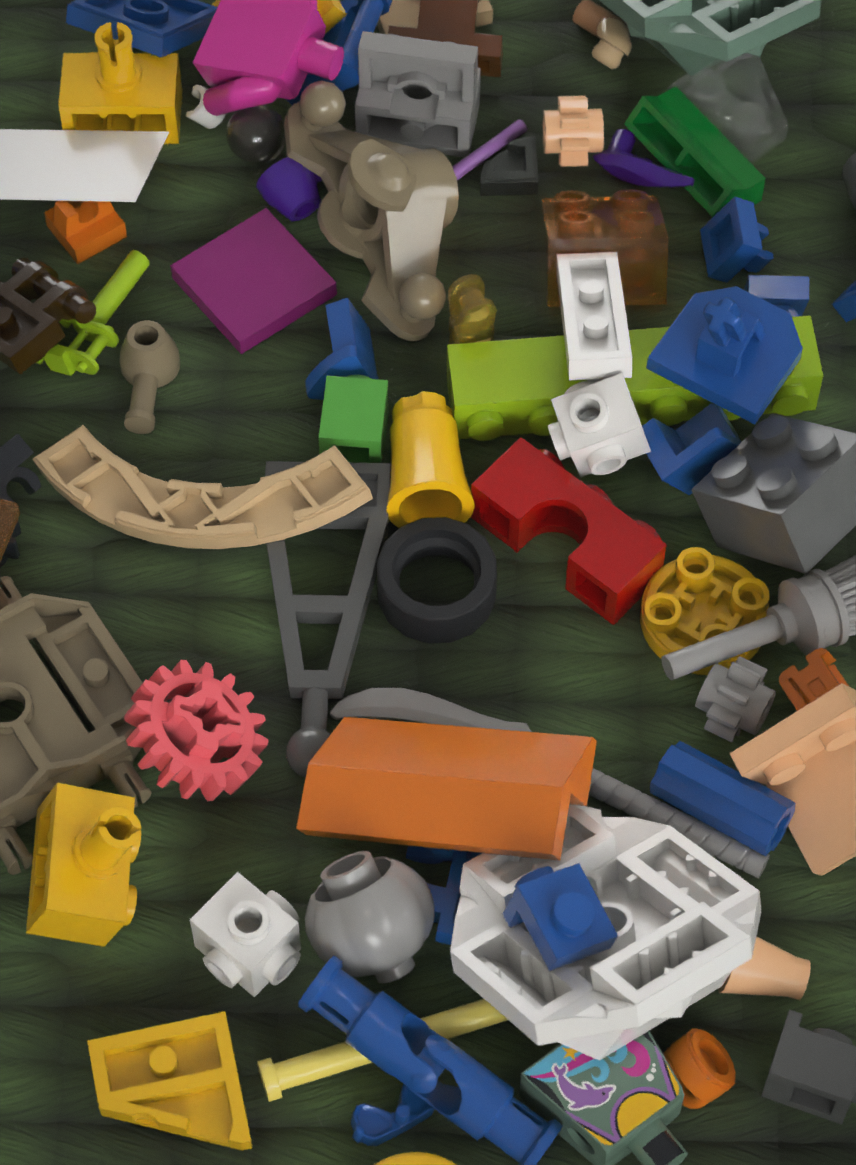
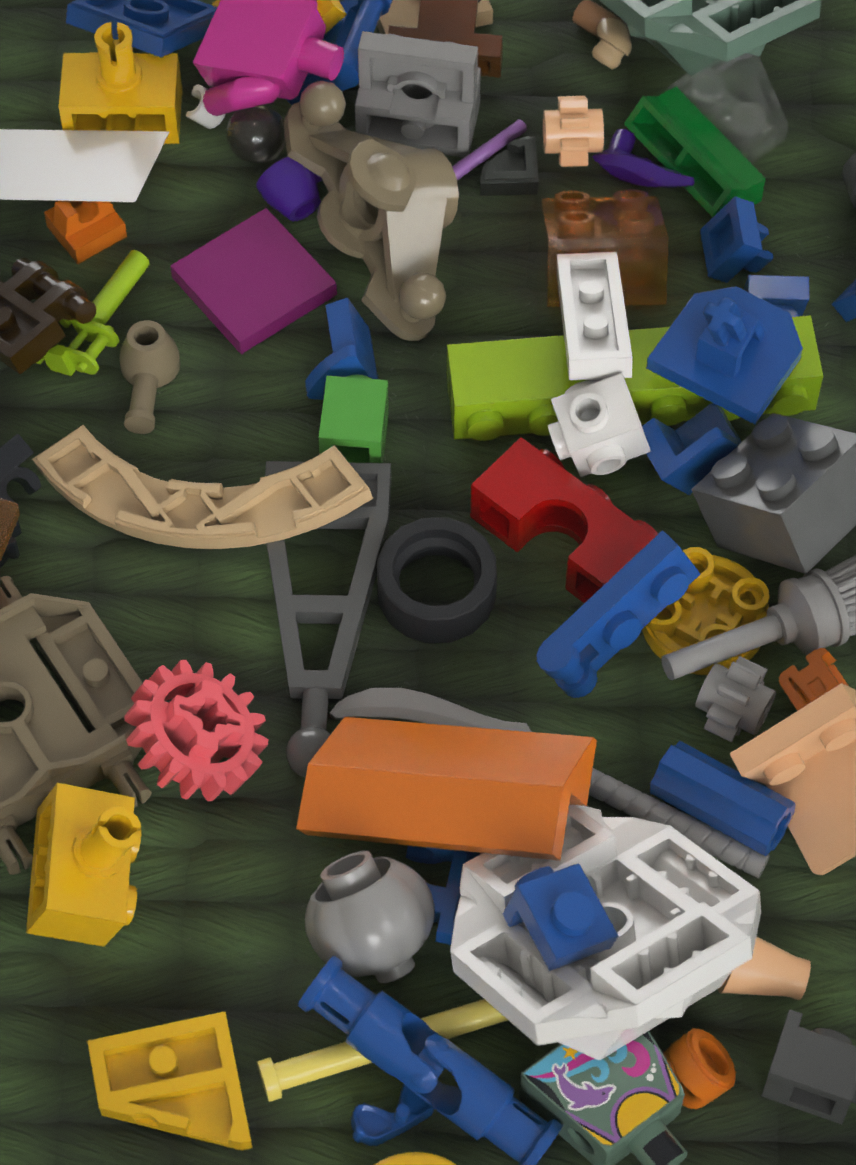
(247, 936): white brick -> none
(426, 462): yellow plant -> none
(470, 312): clear yellow bar -> none
(616, 615): none -> blue plate

